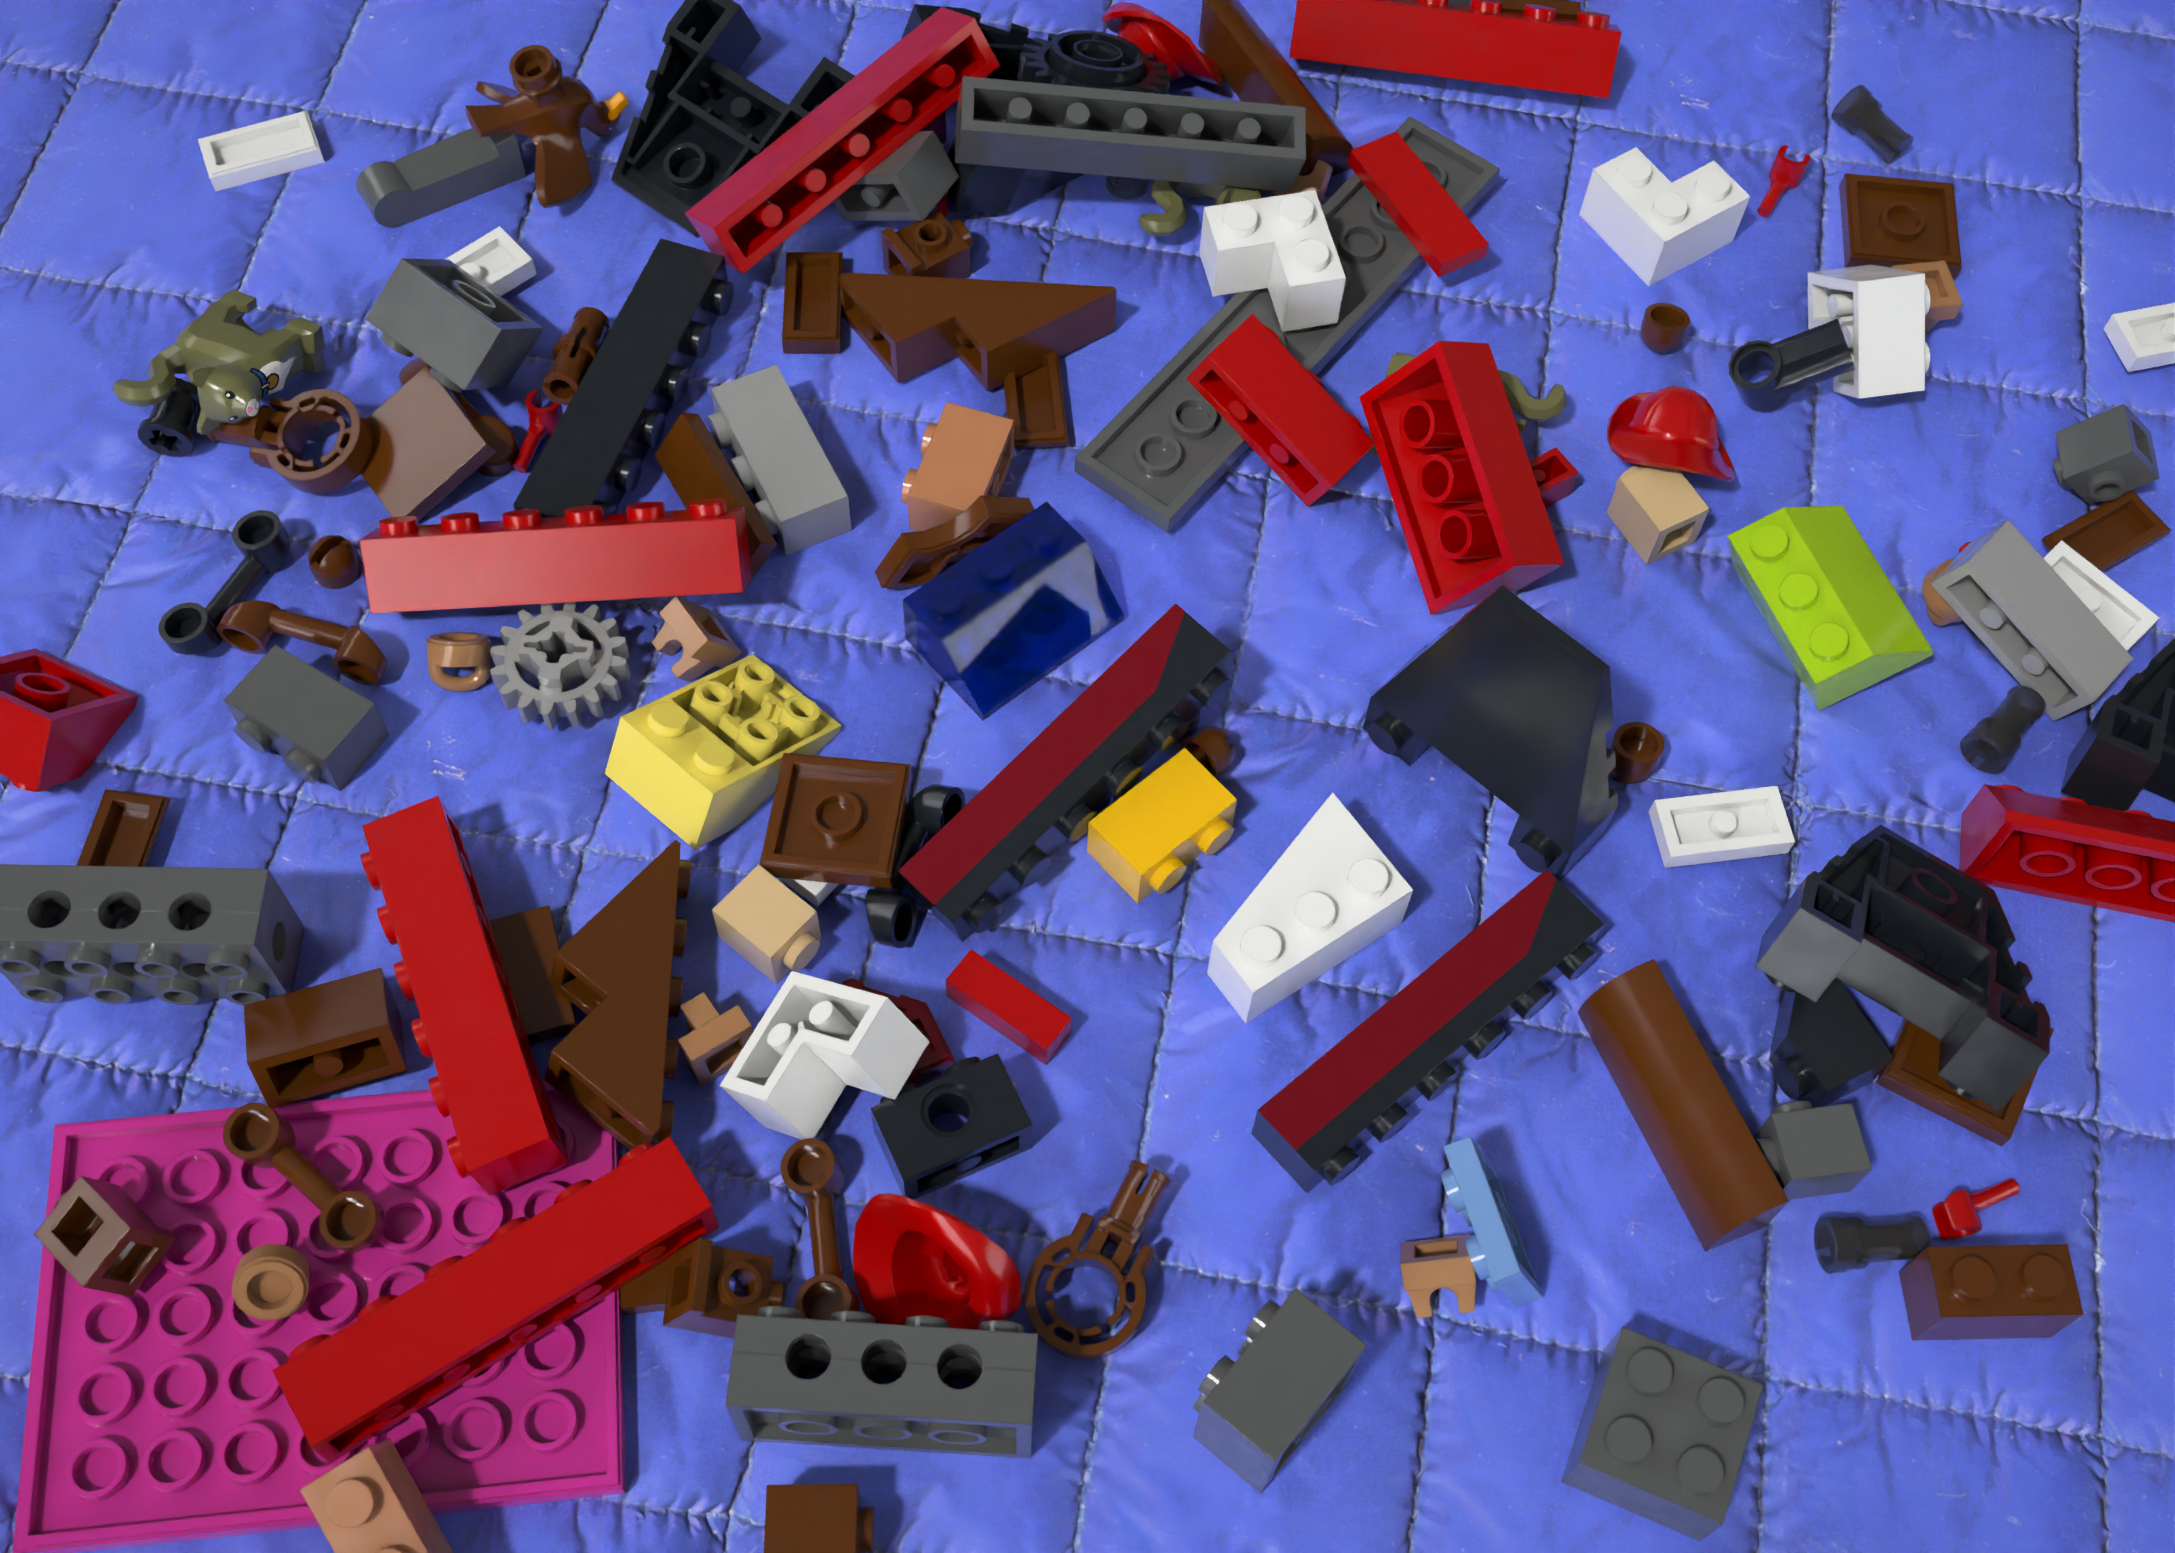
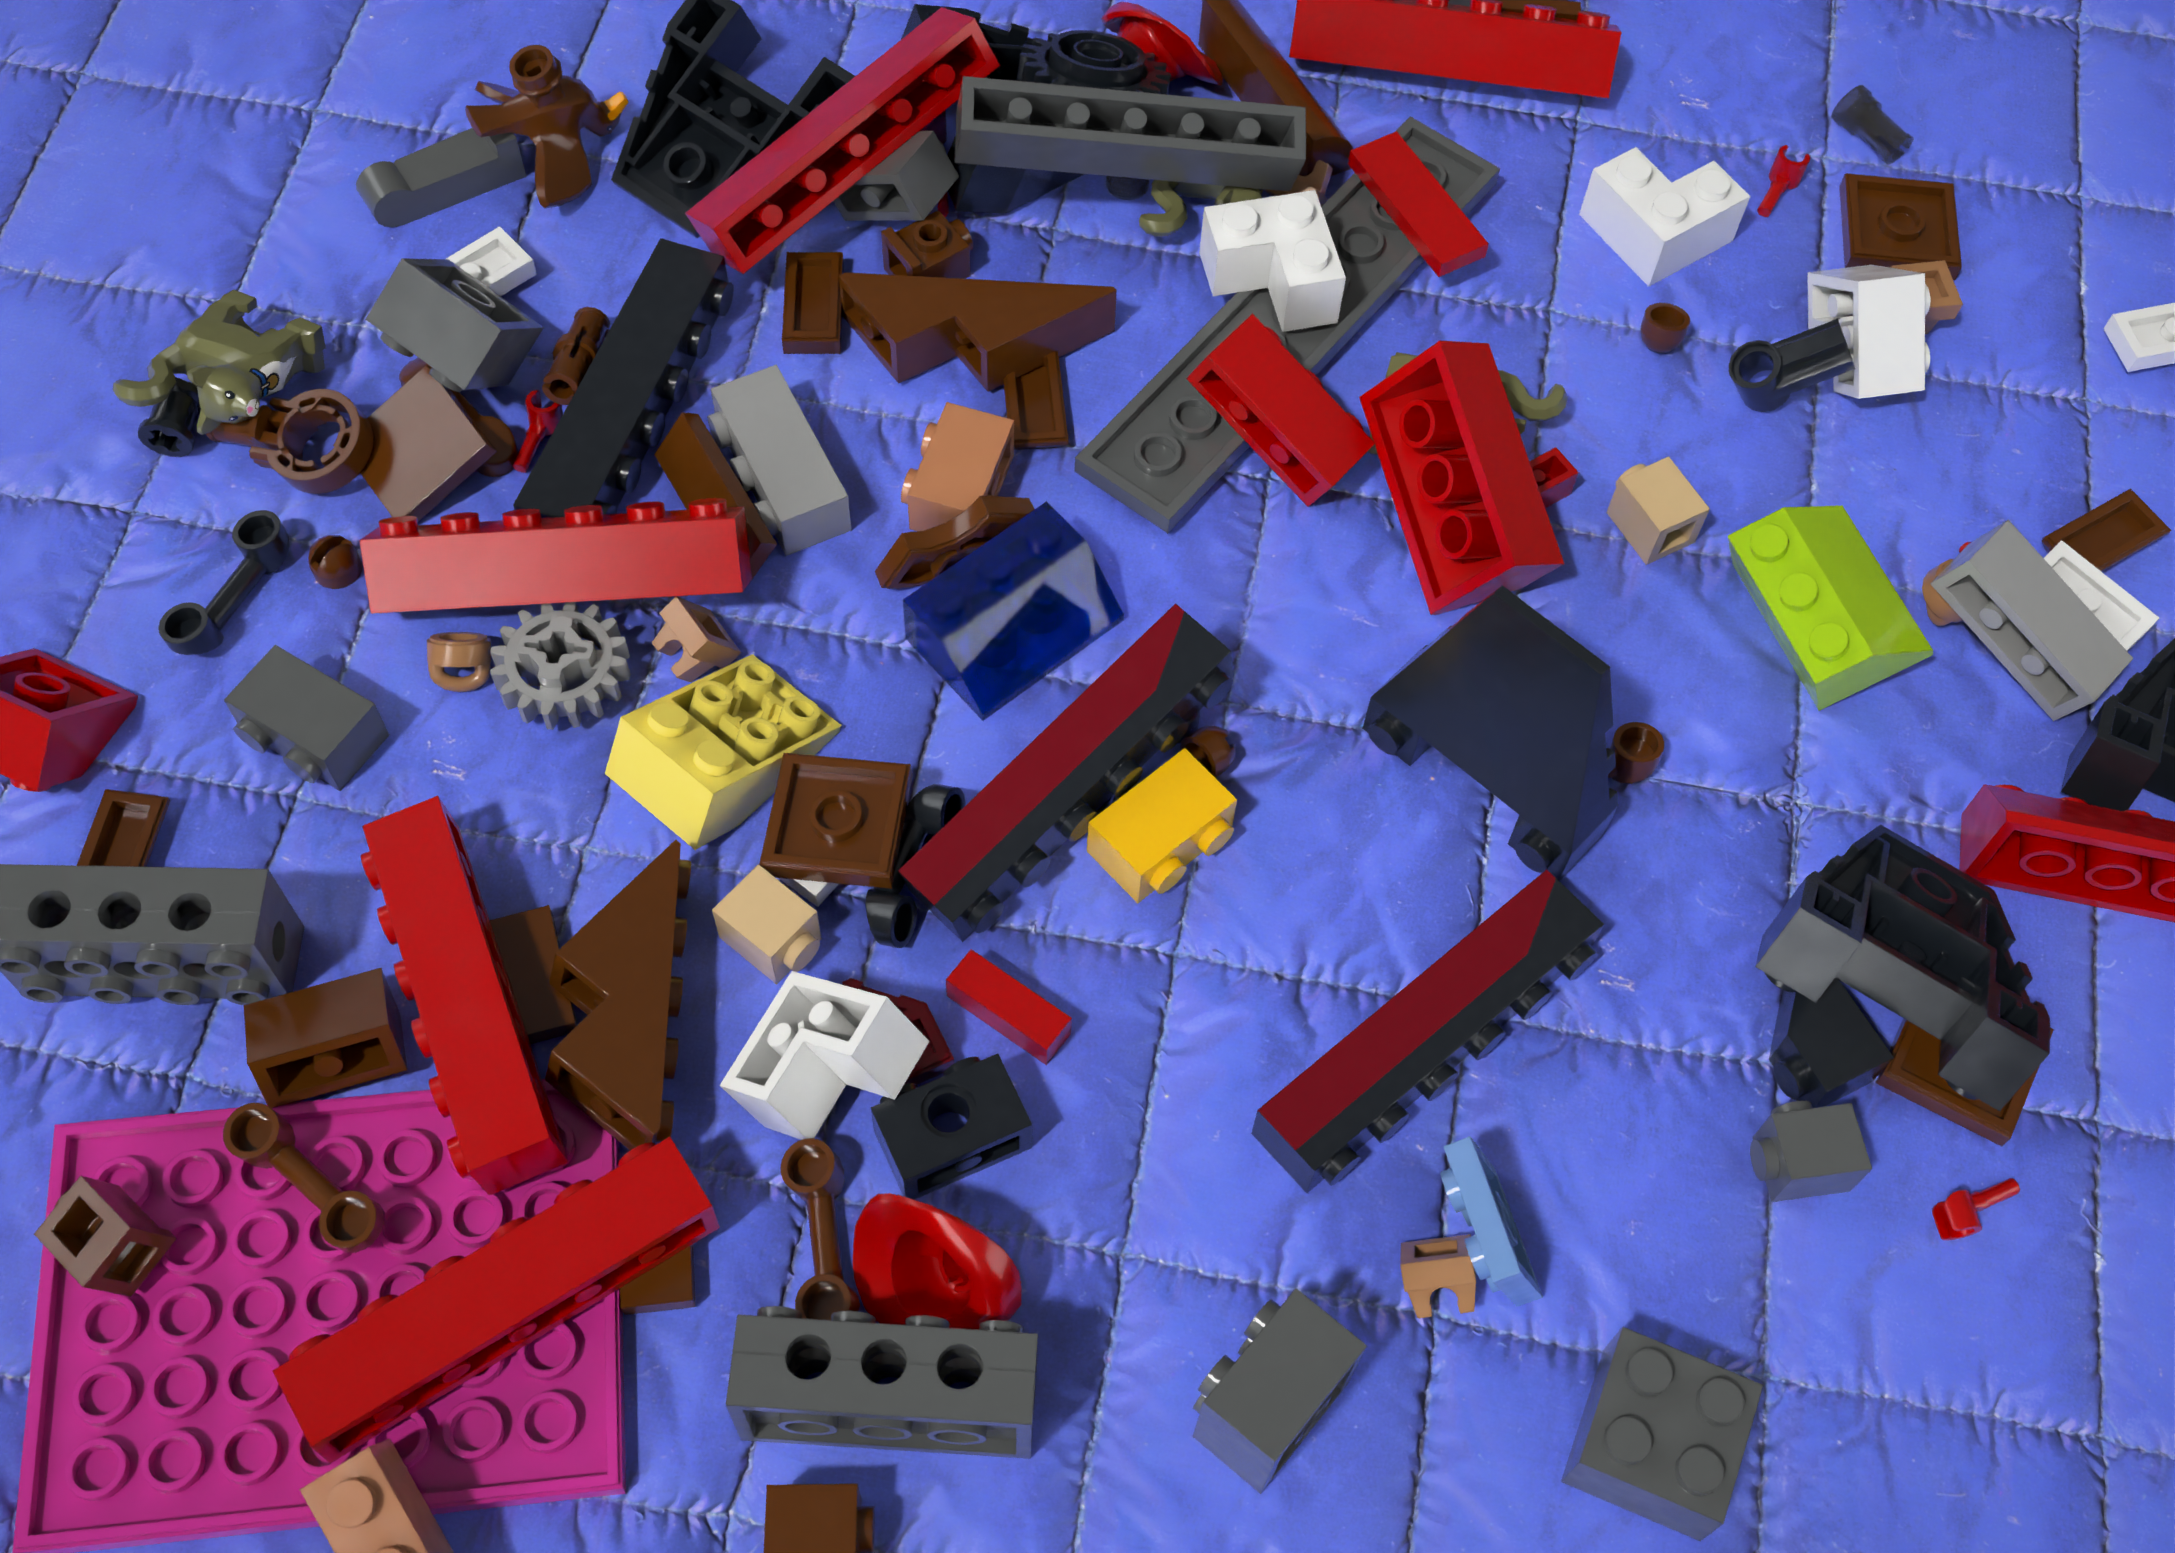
(252, 624): reddish brown bar -> none
(260, 151): white tile -> none
(271, 1281): medium nougat tile -> none
(701, 1293): reddish brown brick -> none
(712, 1039): medium nougat tile -> none
(1122, 1227): reddish brown pin -> none
(1308, 913): white wedge -> none
(1669, 431): red hat -> none
(1682, 1107): reddish brown brick -> none
(1721, 826): white plate -> none
(1855, 1243): clear smoke pin -> none
(1990, 1292): reddish brown brick -> none
(1998, 737): clear smoke pin -> none
(2106, 456): dark grey brick -> none

